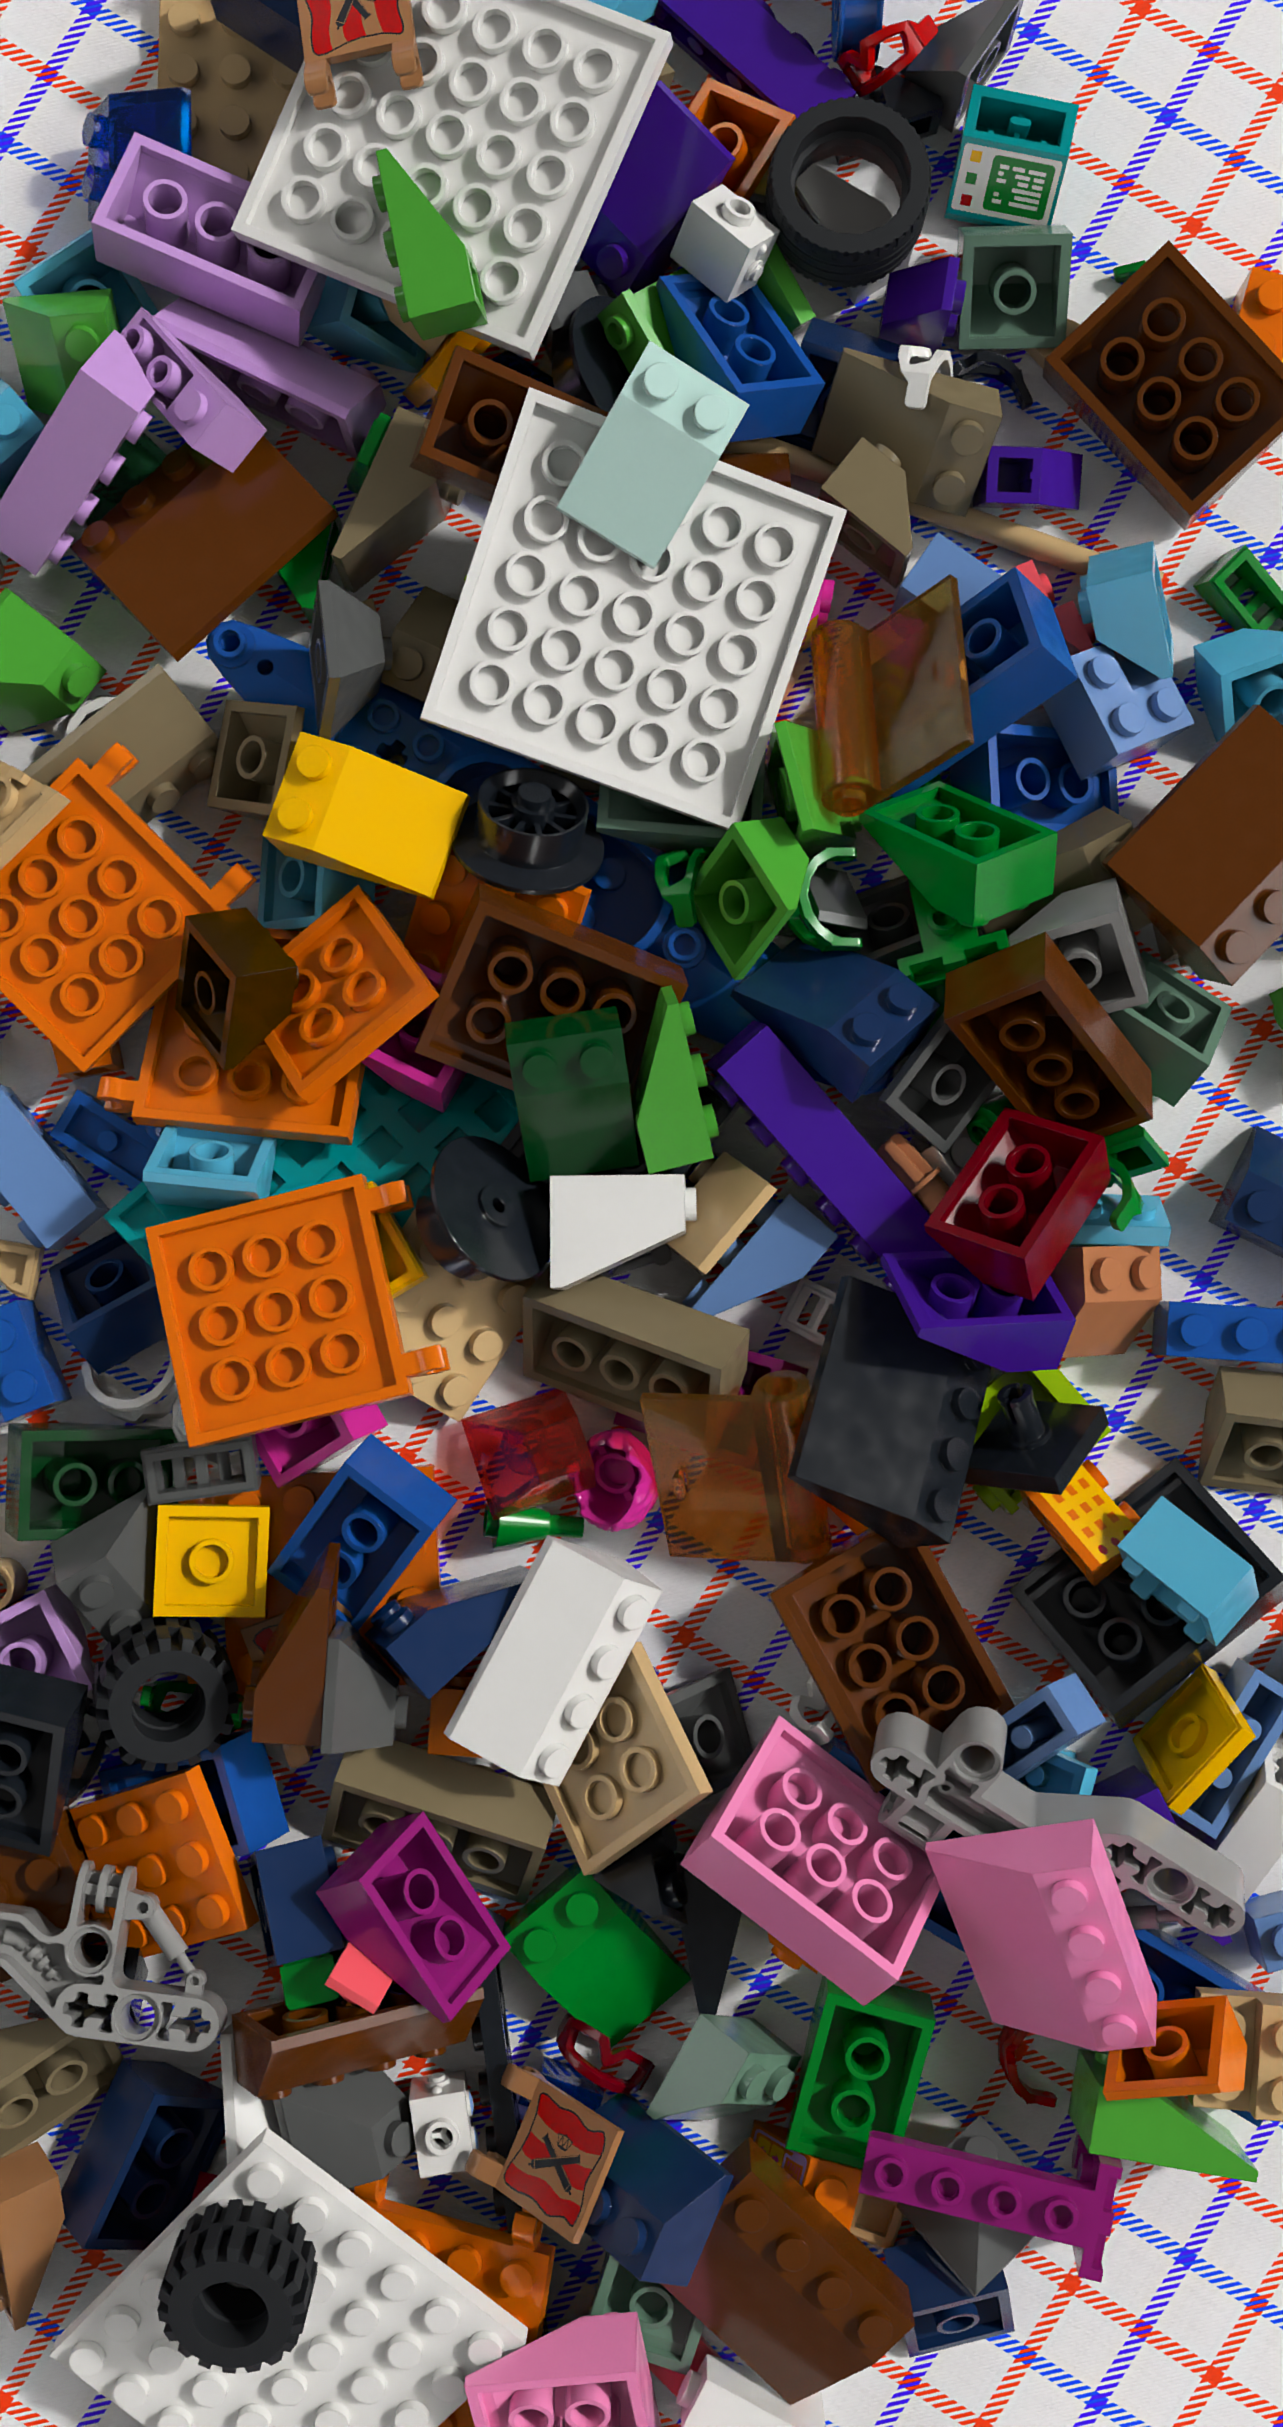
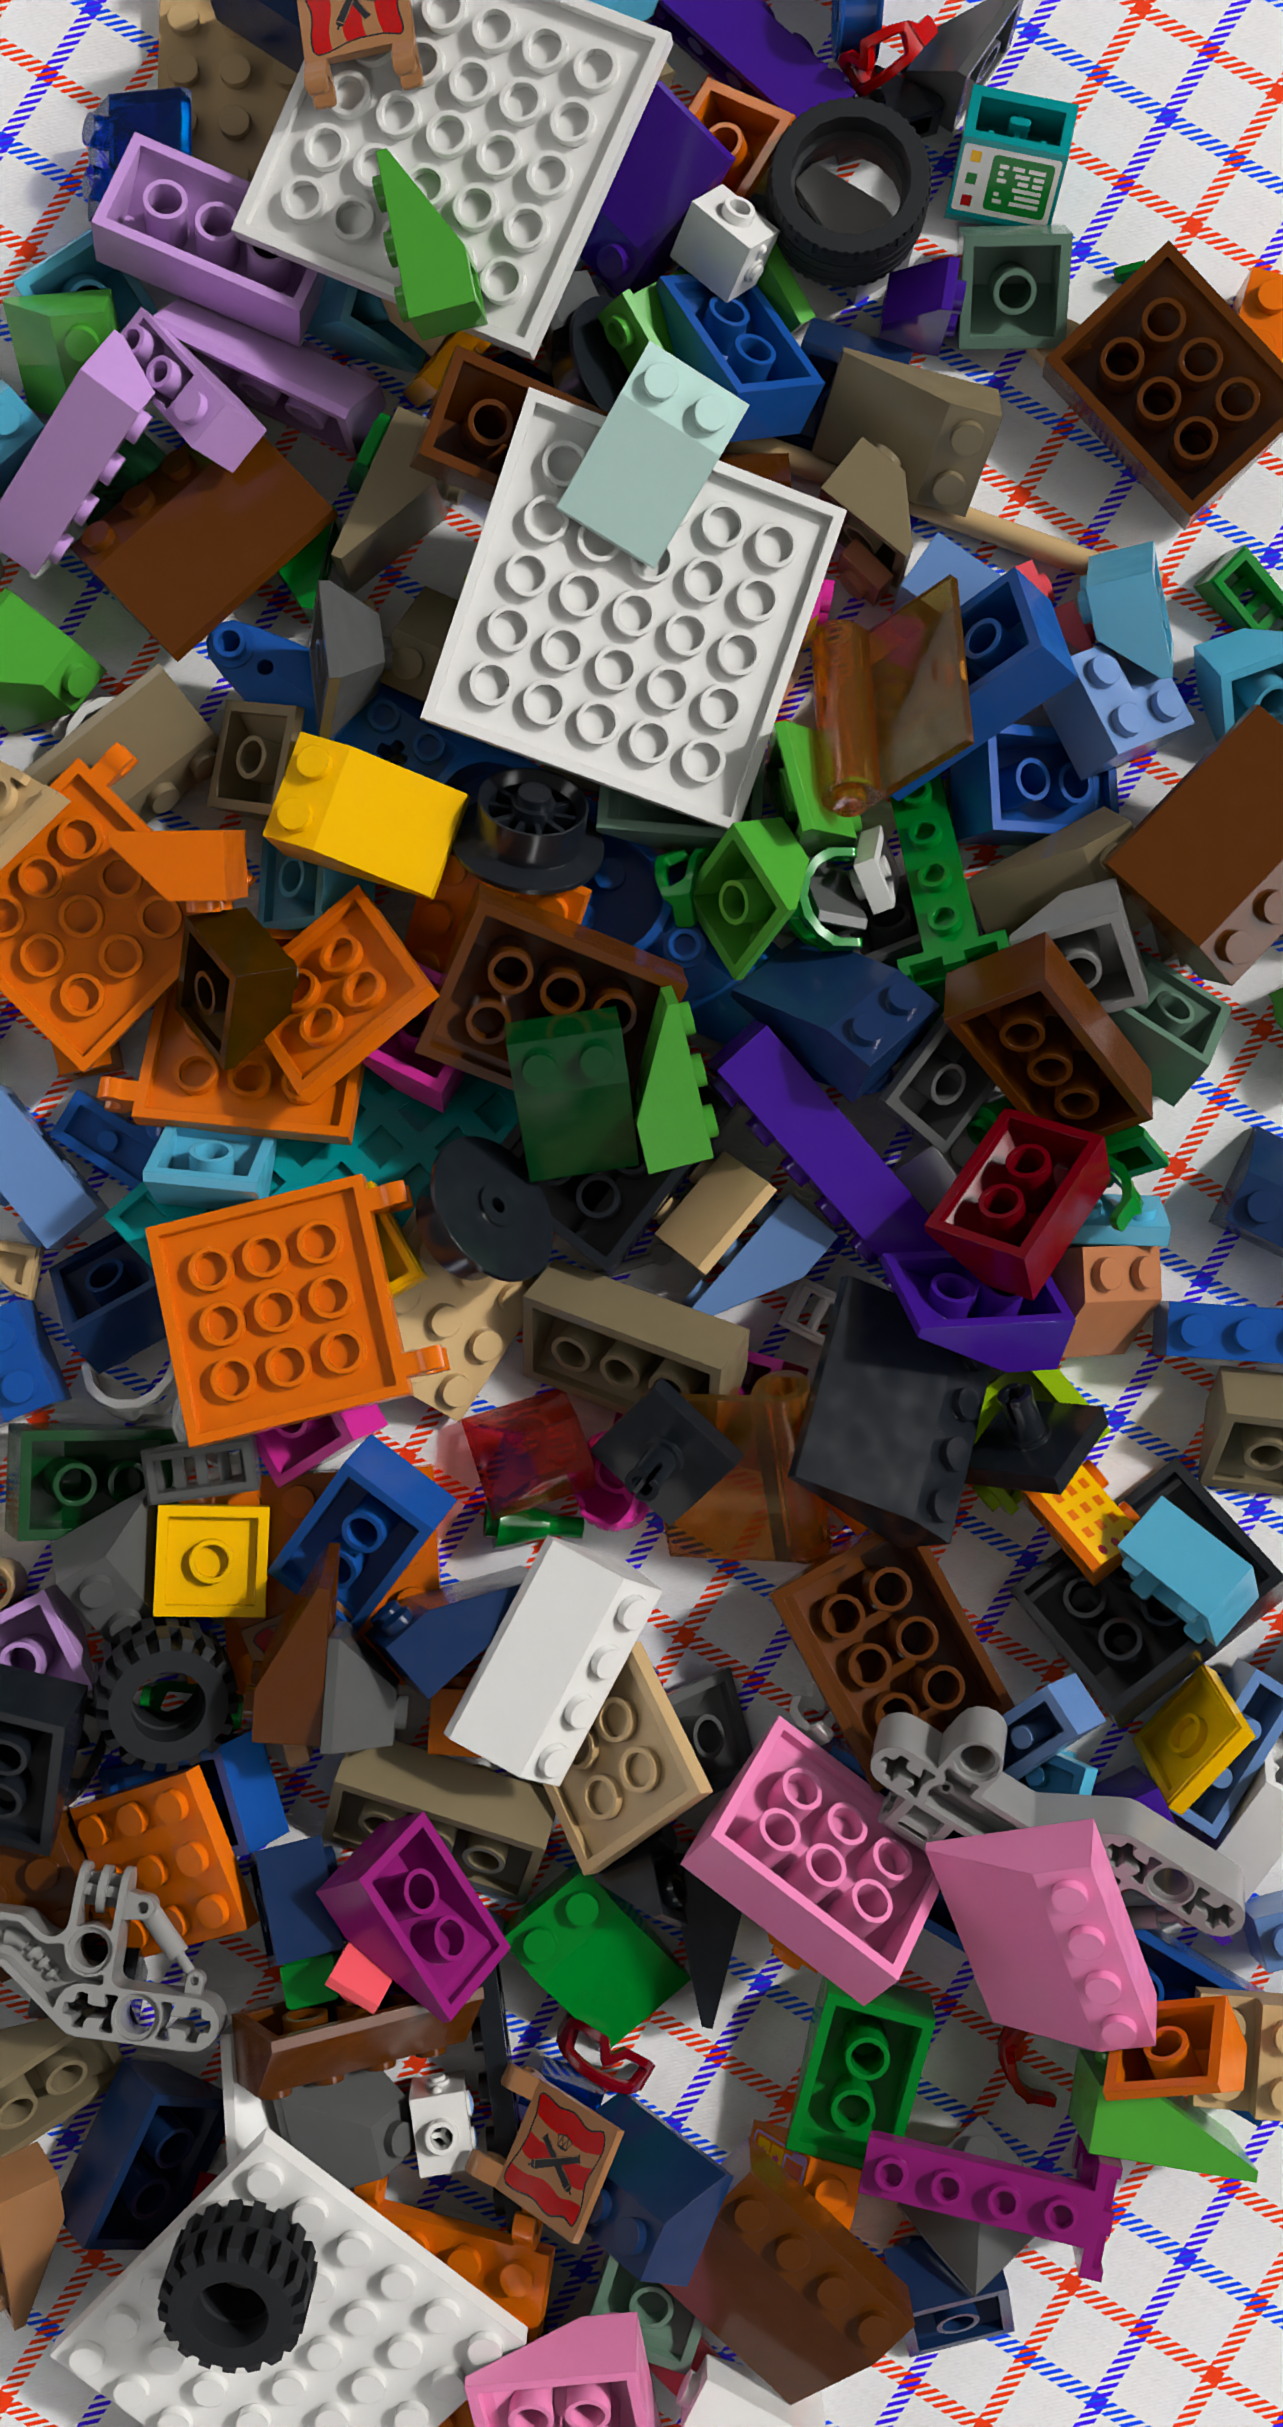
(189, 865): none -> orange slope
(612, 1220): white slope -> none
(666, 1452): none -> black tile
(725, 2071): sand green slope -> none
(863, 573): none -> nougat plate
(875, 871): none -> white plate
(876, 2220): tan tile -> none
(913, 1171): nougat axle -> none
(920, 374): white helmet -> none
(965, 852): green slope -> none
(1004, 372): black helmet -> none
(1030, 479): dark purple slope -> none

